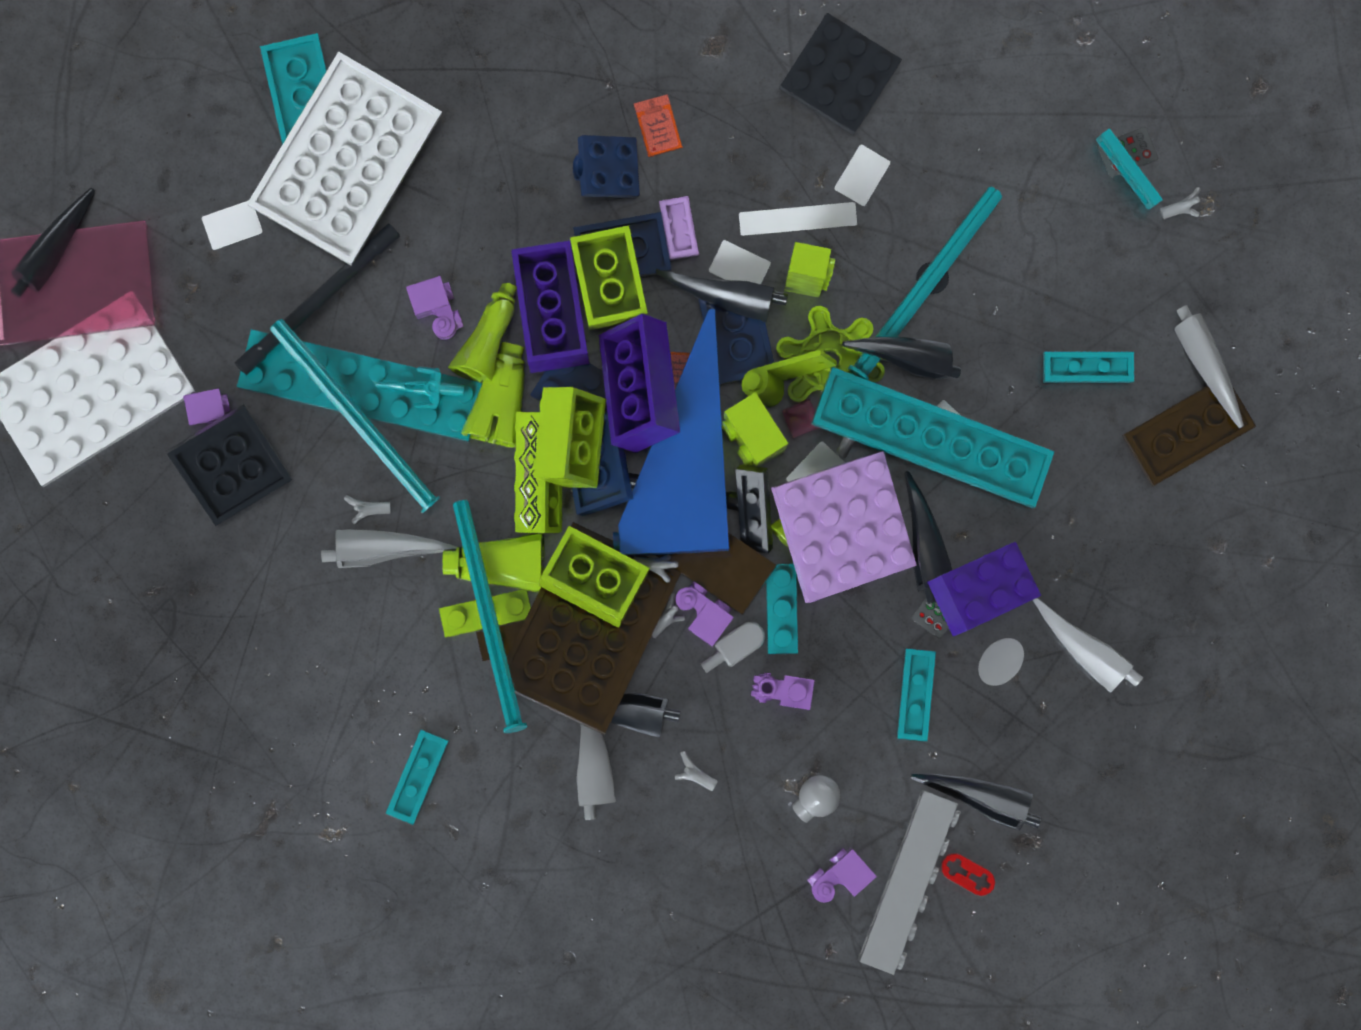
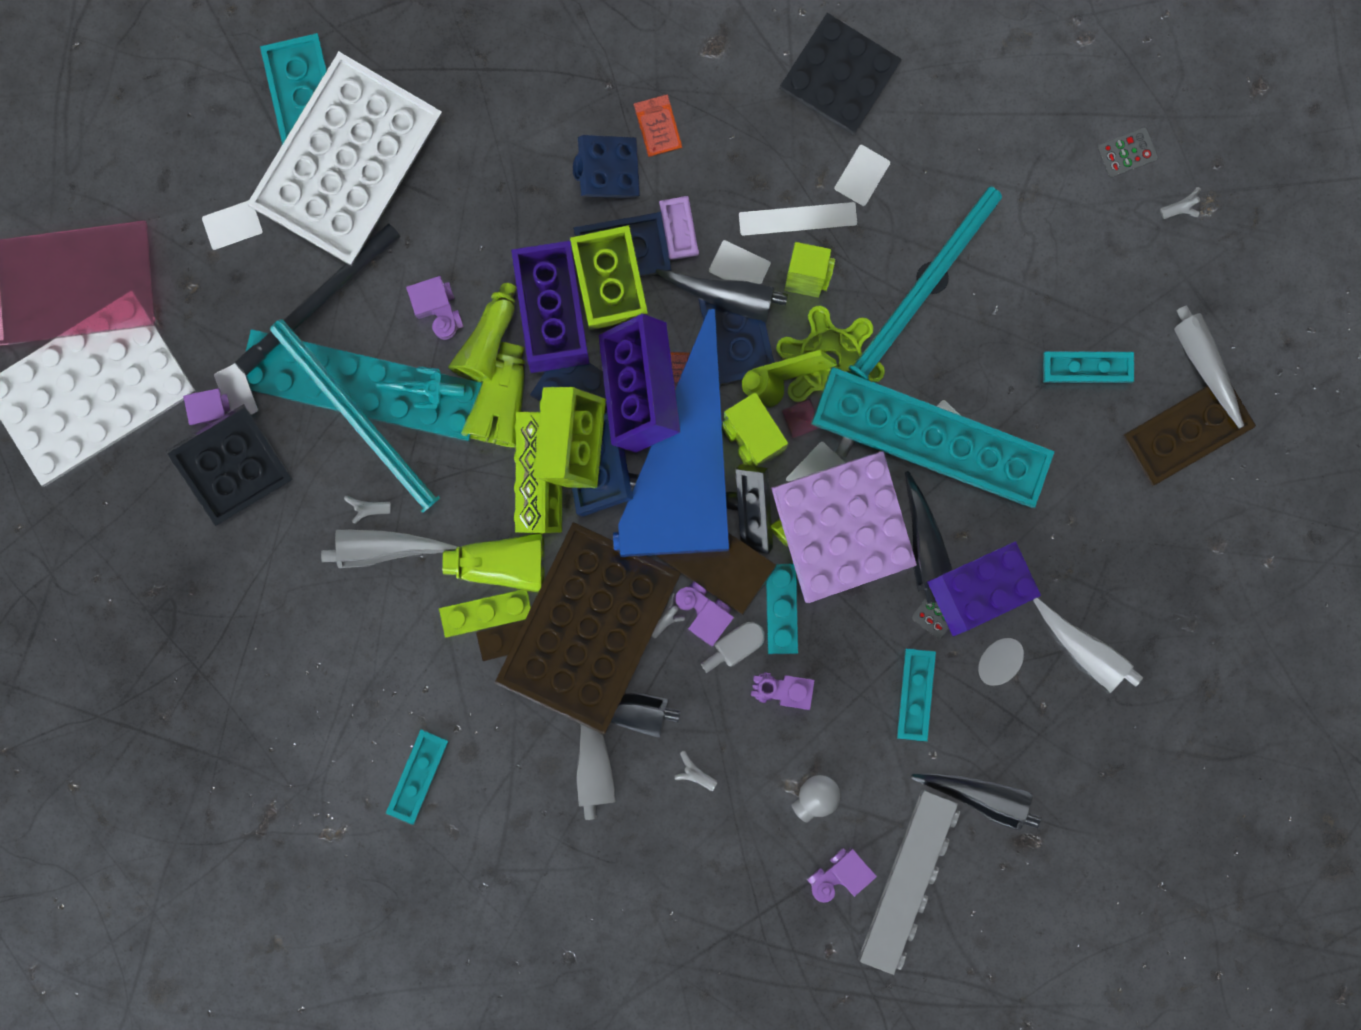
(48, 249): black piece -> none
(235, 385): none -> white sticker
(488, 618): teal axle -> none
(593, 576): lime brick -> none
(658, 565): light grey bar -> none
(914, 355): black piece -> none
(963, 880): red beam -> none
(1129, 169): teal tile -> none

